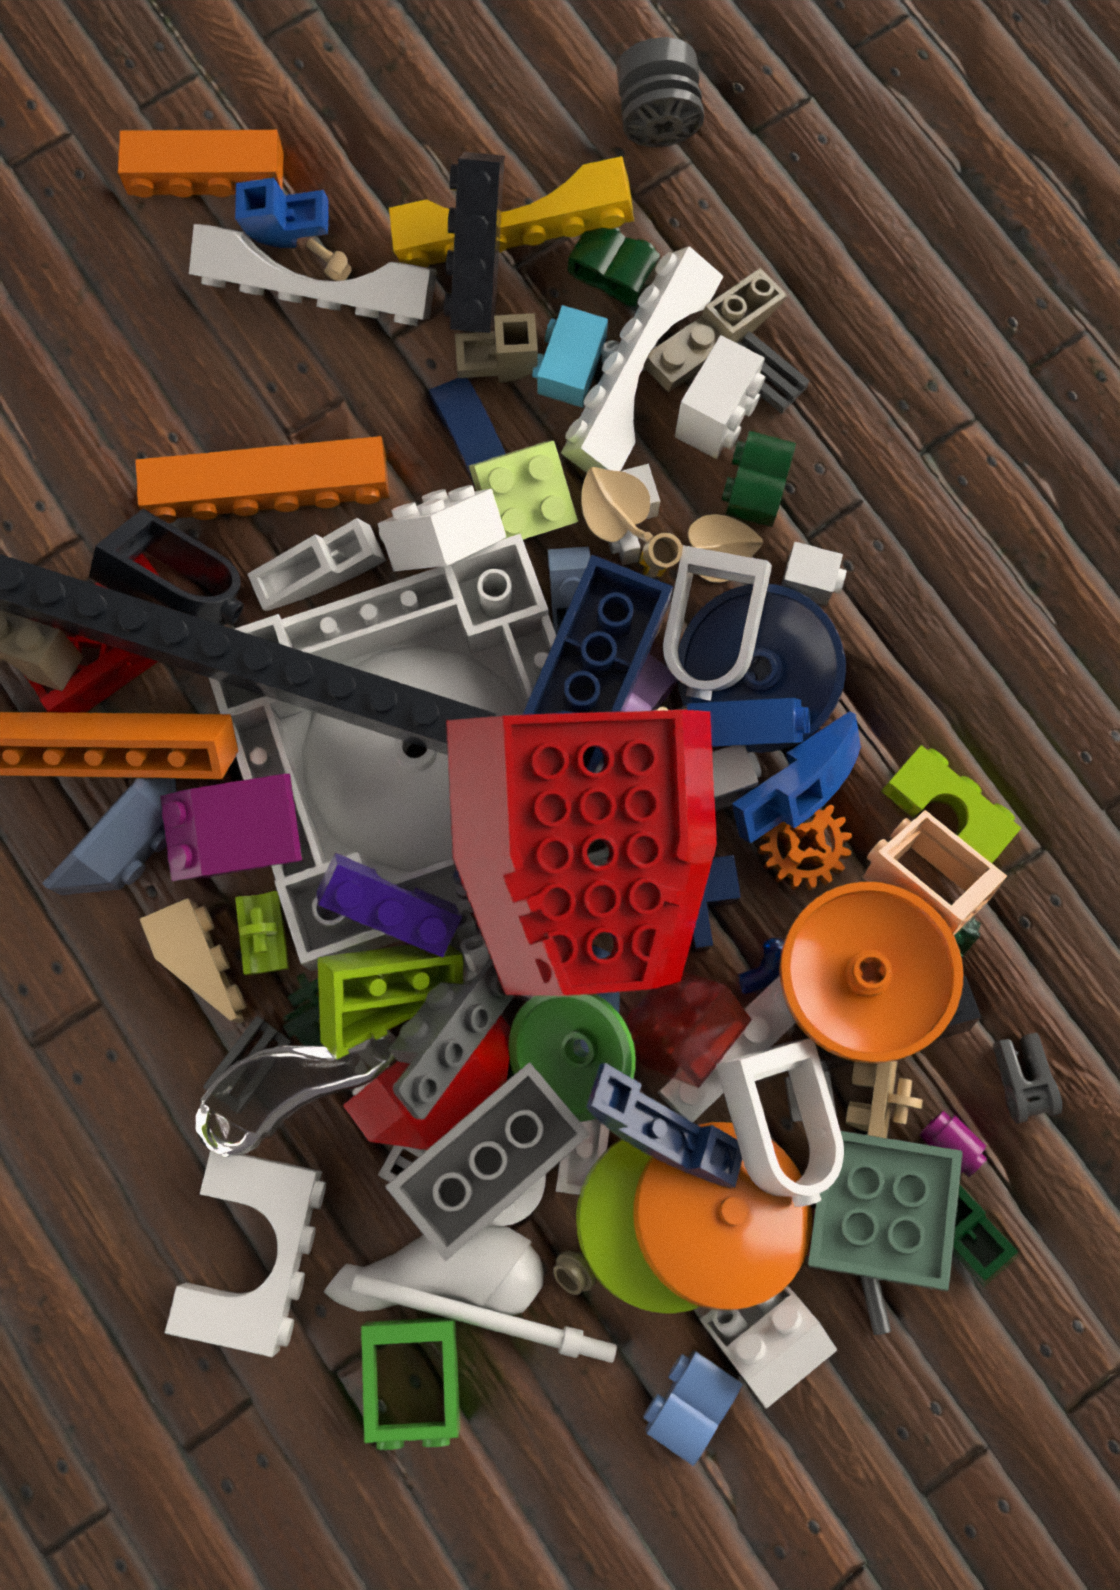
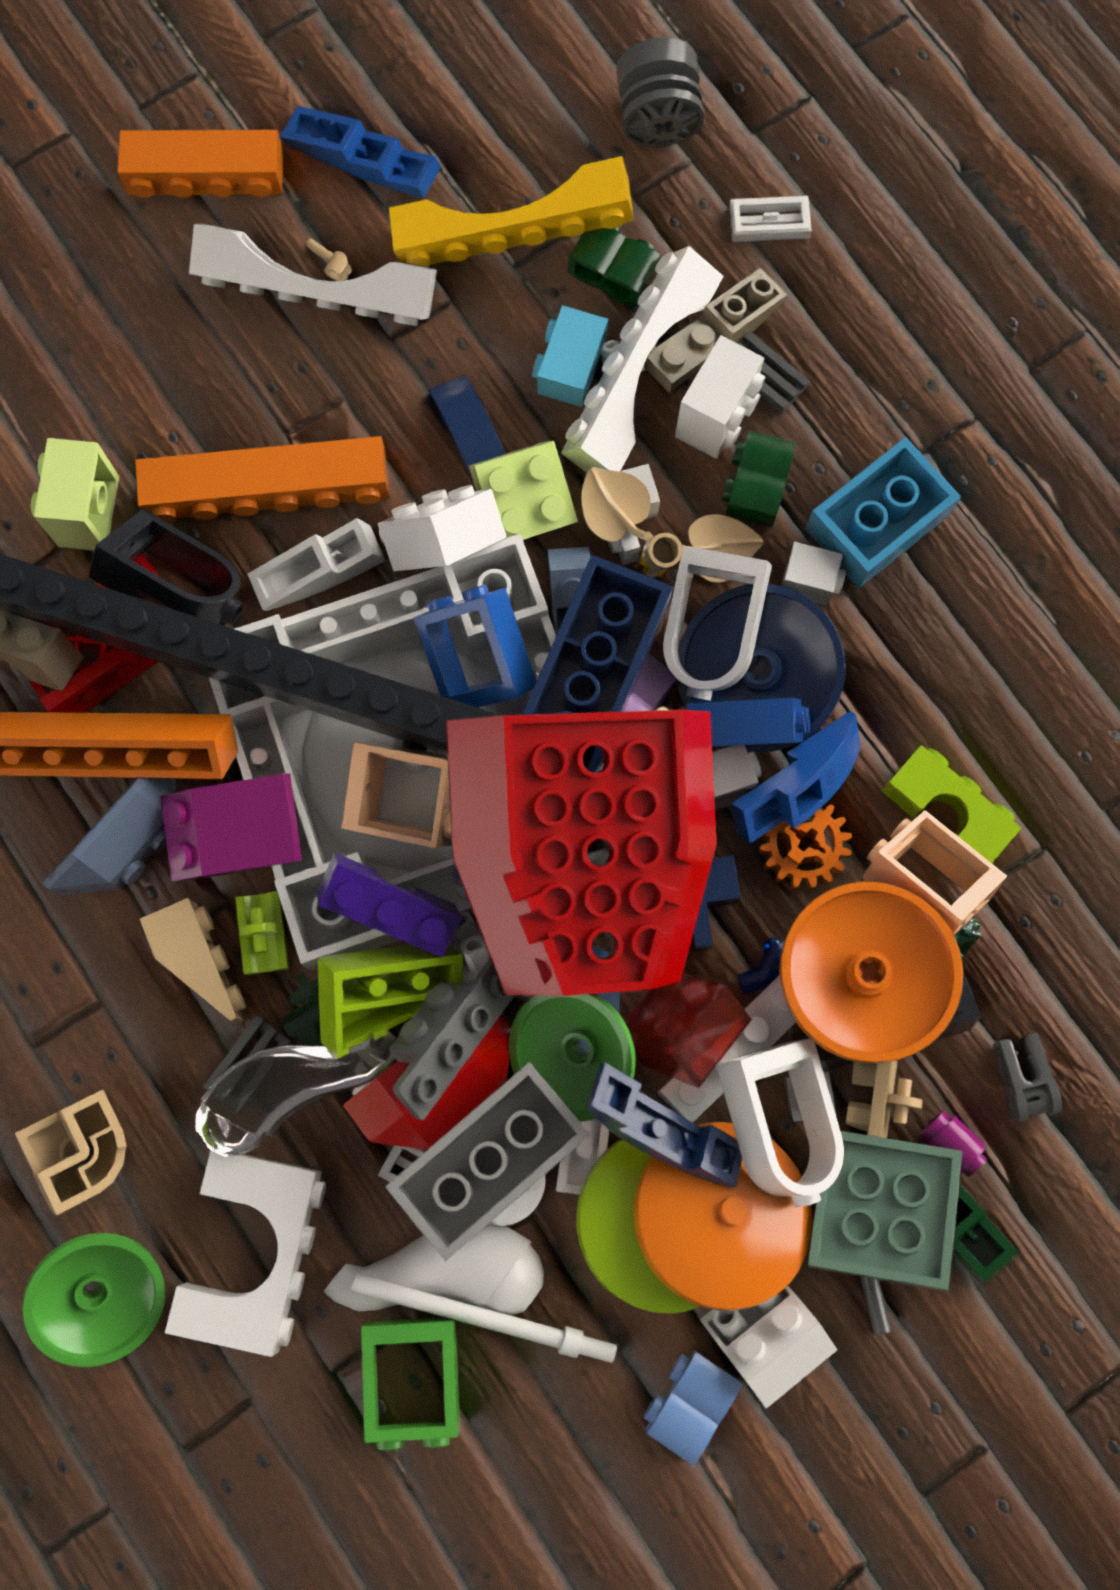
(74, 1151): none -> tan brick
(75, 493): none -> yellowish green brick
(97, 1324): none -> bright green dish
(279, 218): blue brick -> none
(364, 154): none -> blue slope
(365, 792): none -> light nougat window
(476, 241): black brick -> none
(504, 638): none -> blue window
(505, 353): dark tan brick -> none
(573, 1272): dark tan plate -> none
(770, 224): none -> white tile
(882, 511): none -> dark azure brick

